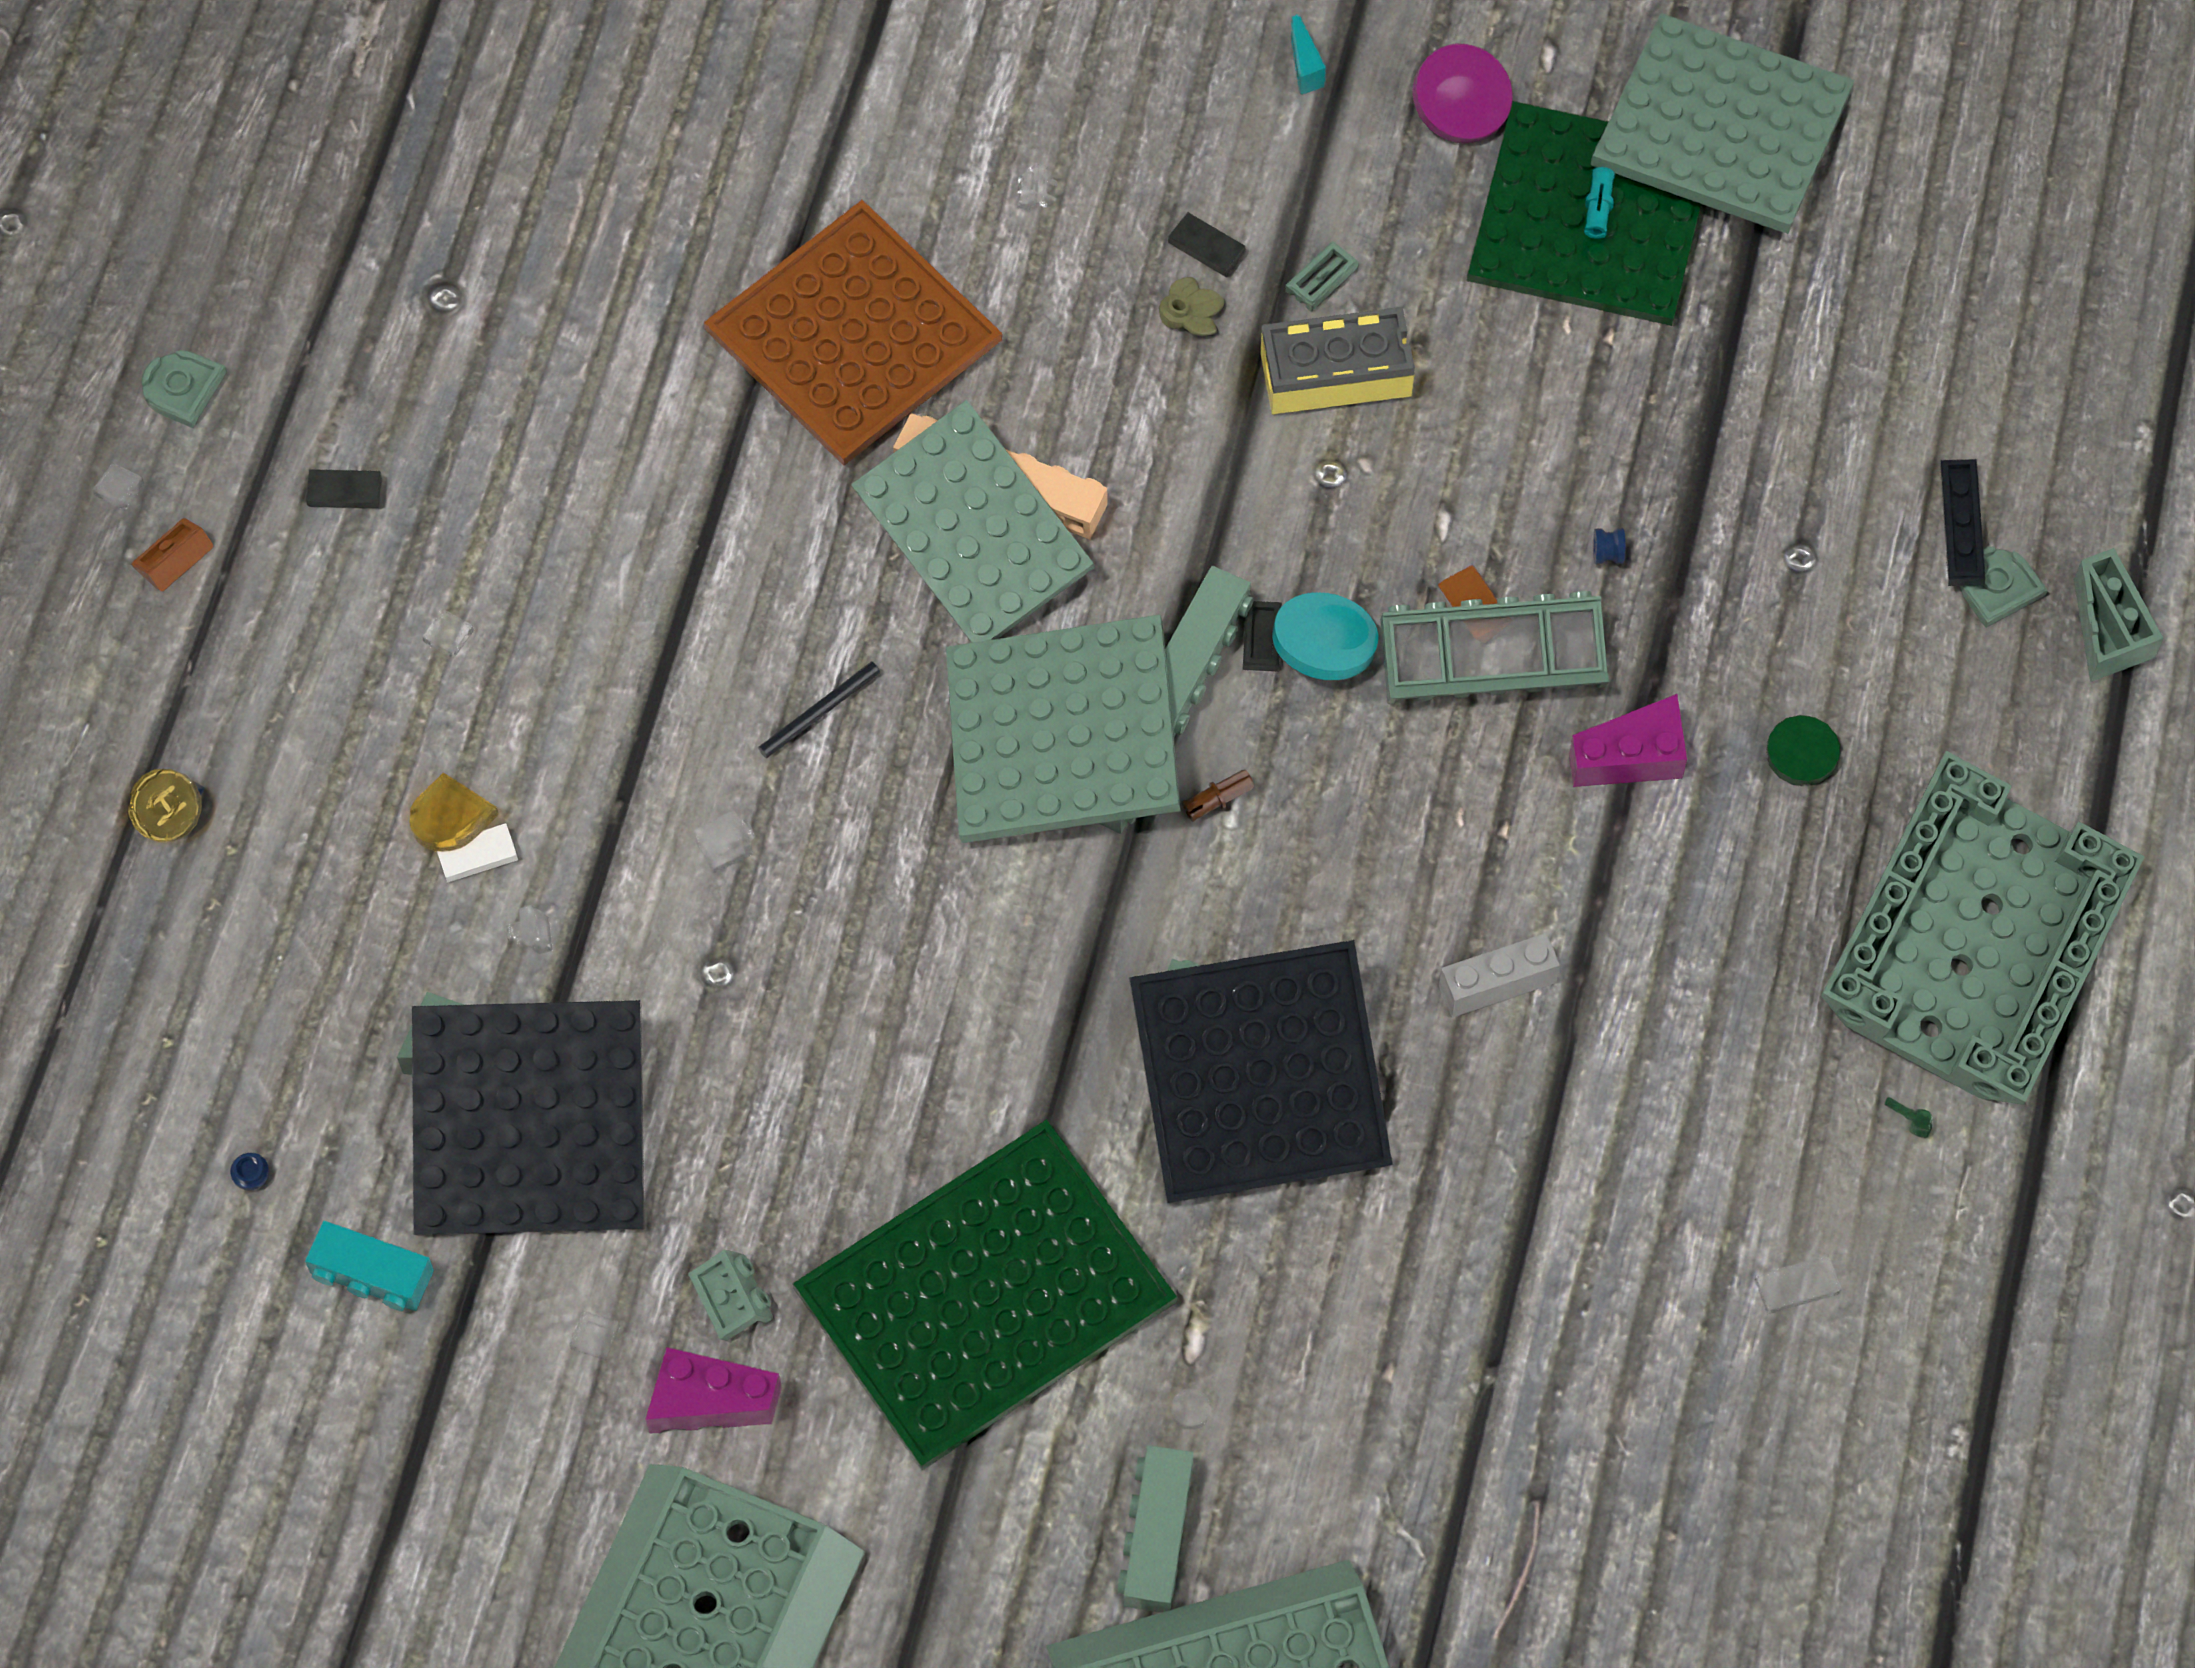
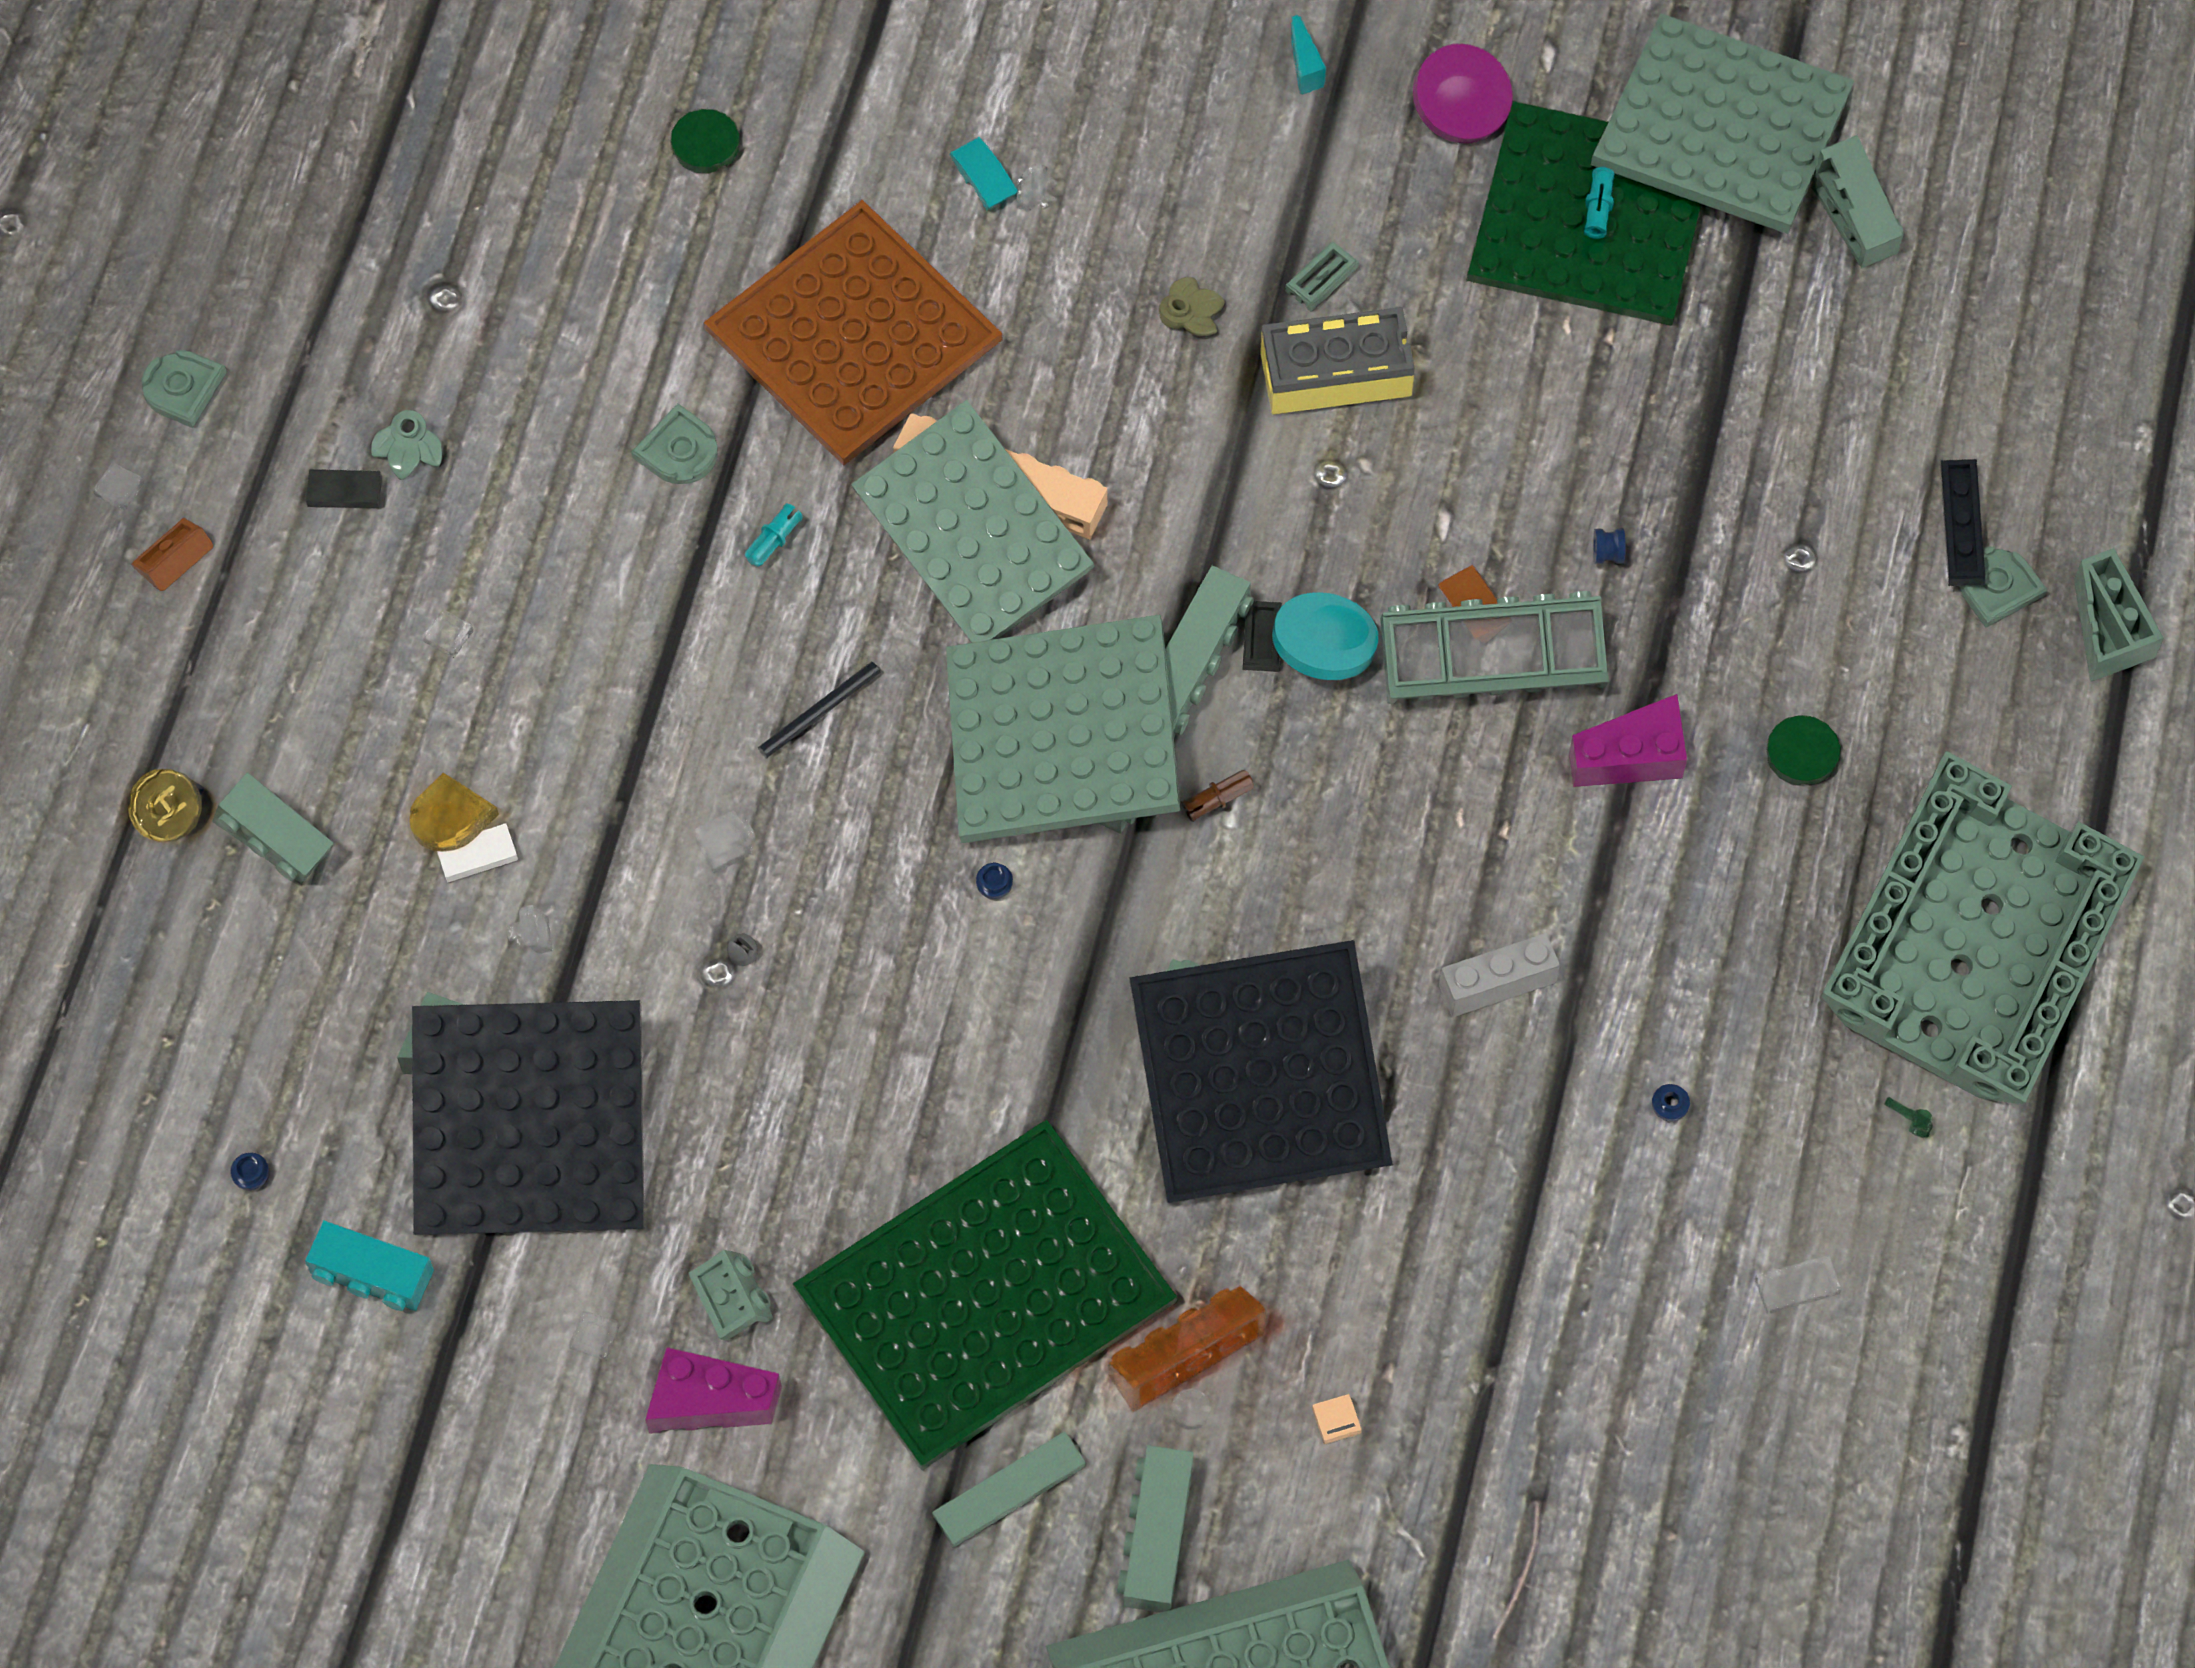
(272, 829): none -> sand green wedge
(407, 449): none -> sand green plate
(678, 448): none -> sand green tile
(705, 140): none -> dark green tile
(738, 954): none -> dark grey hinge
(772, 535): none -> teal axle
(984, 172): none -> teal slope
(994, 880): none -> dark blue plate
(1009, 1489): none -> sand green tile
(1187, 1347): none -> clear orange slope
(1206, 244): pearl dark grey tile -> none
(1336, 1419): none -> light nougat tile
(1668, 1112): none -> dark blue plate
(1856, 202): none -> sand green wedge

